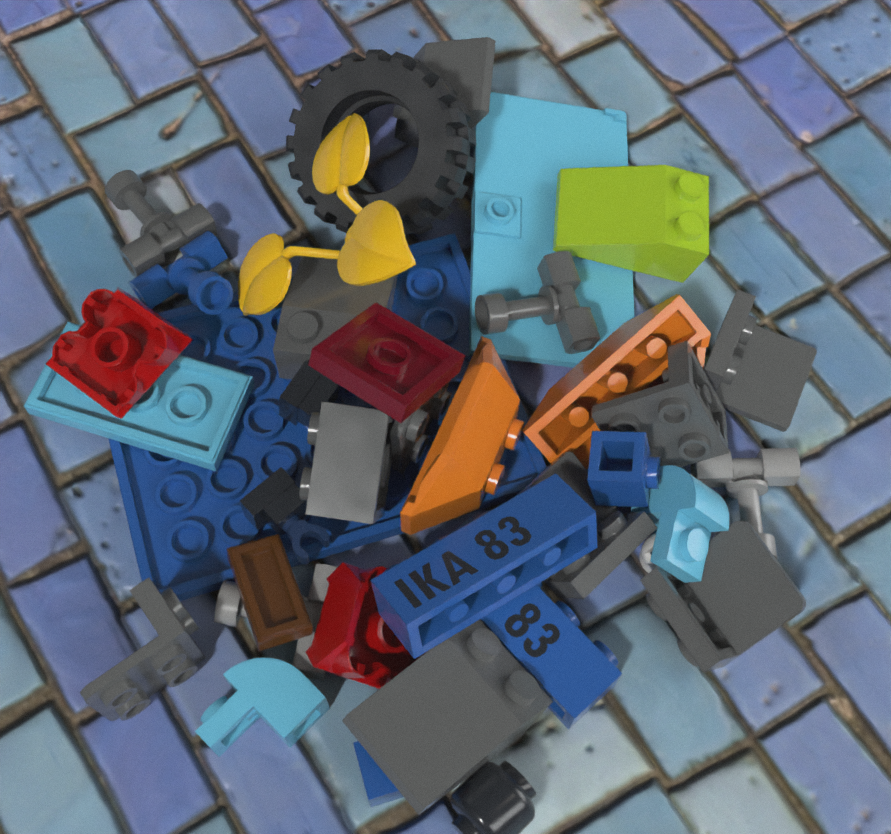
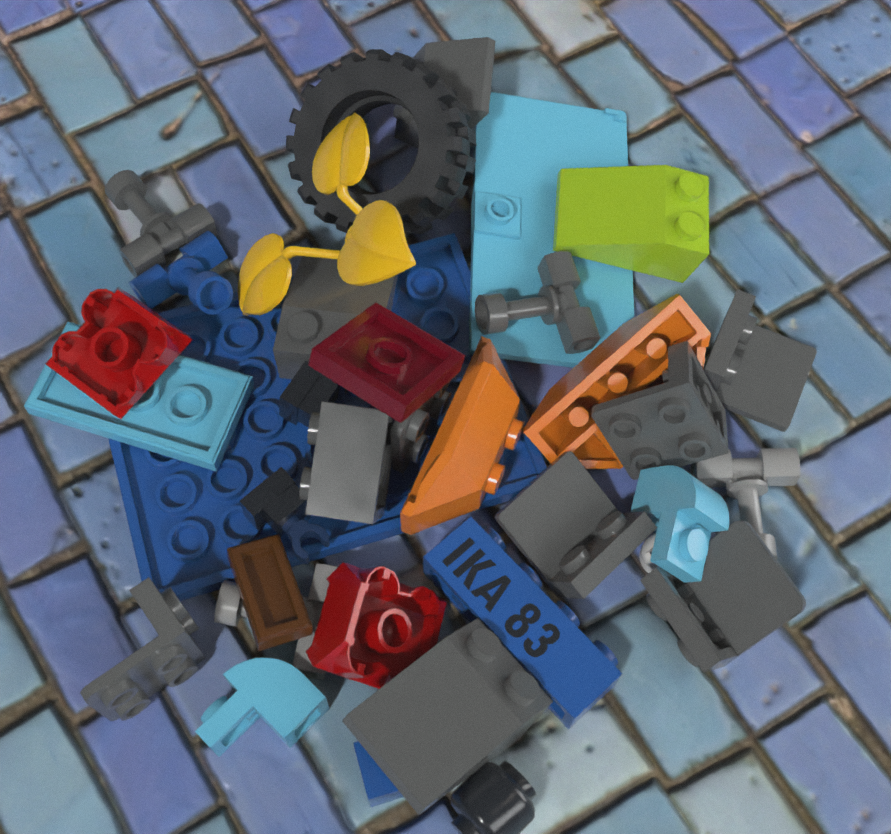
(484, 564): blue brick -> none
(622, 469): blue brick -> none

